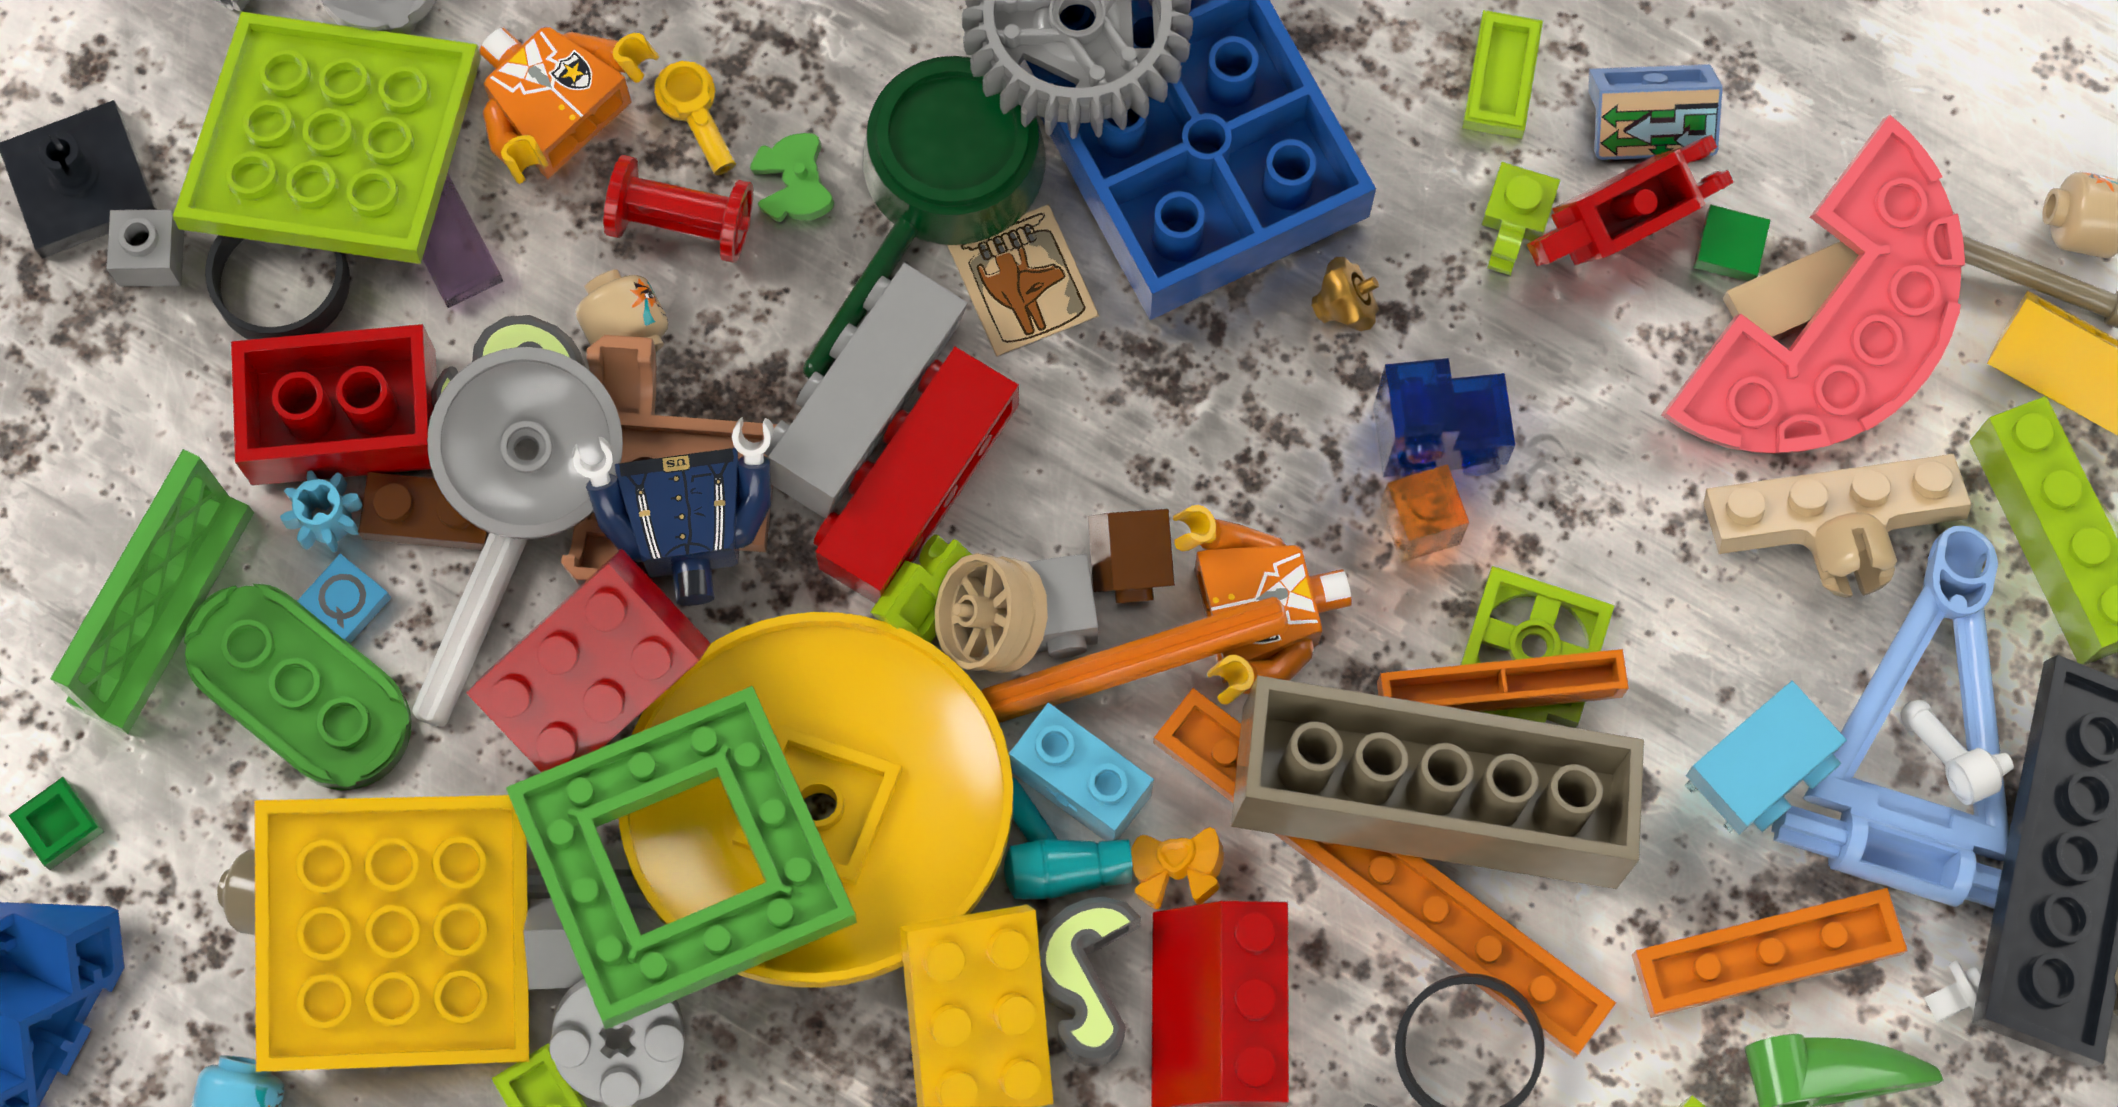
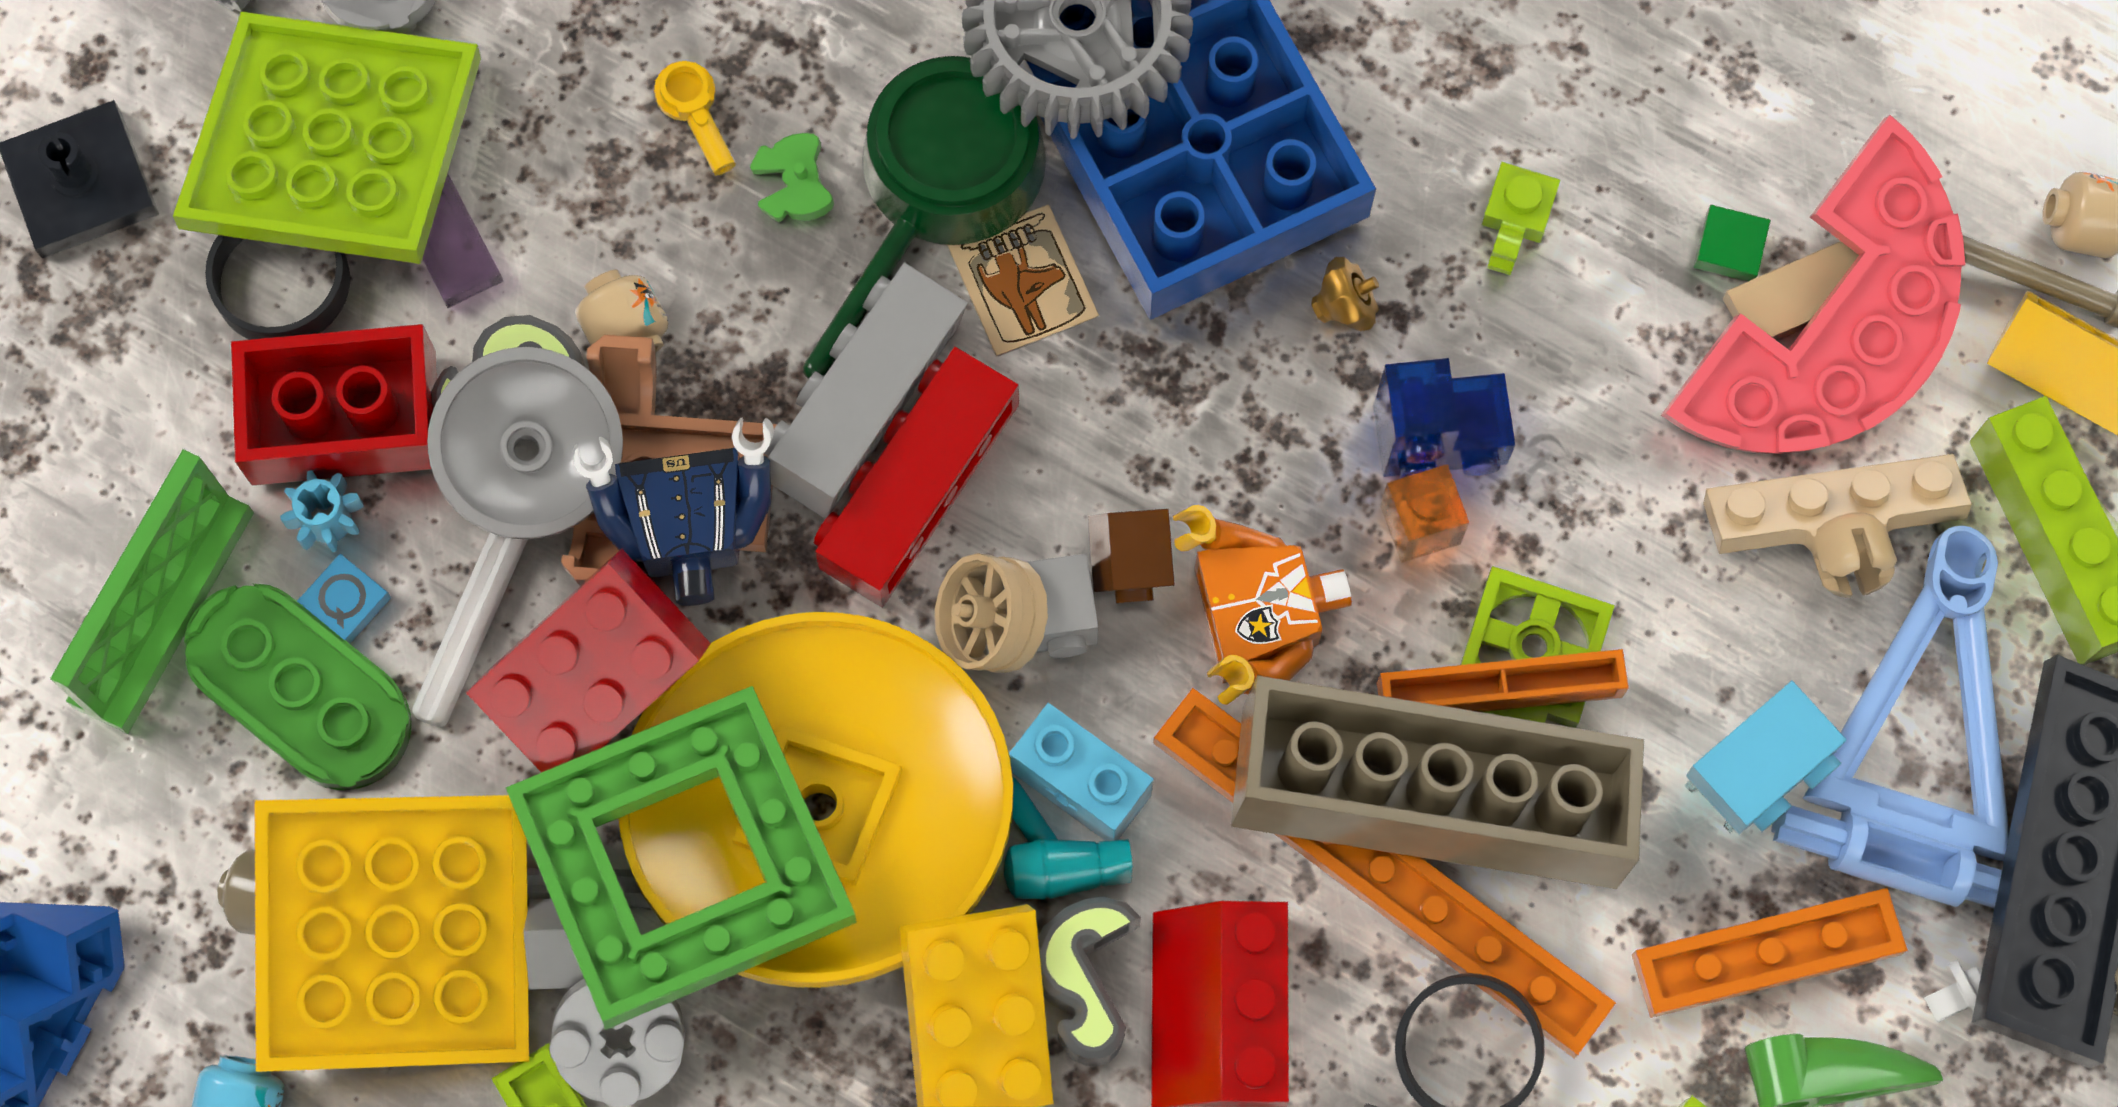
(56, 823): green tile -> none
(152, 263): light grey plate -> none
(414, 513): reddish brown plate -> none
(555, 93): orange torso -> none
(677, 208): red hose -> none
(914, 590): lime plate -> none
(1137, 659): orange axle -> none
(1197, 858): light orange piece -> none
(1502, 74): lime tile -> none
(1629, 206): red hinge -> none
(1653, 109): panel -> none
(1969, 774): white piece -> none

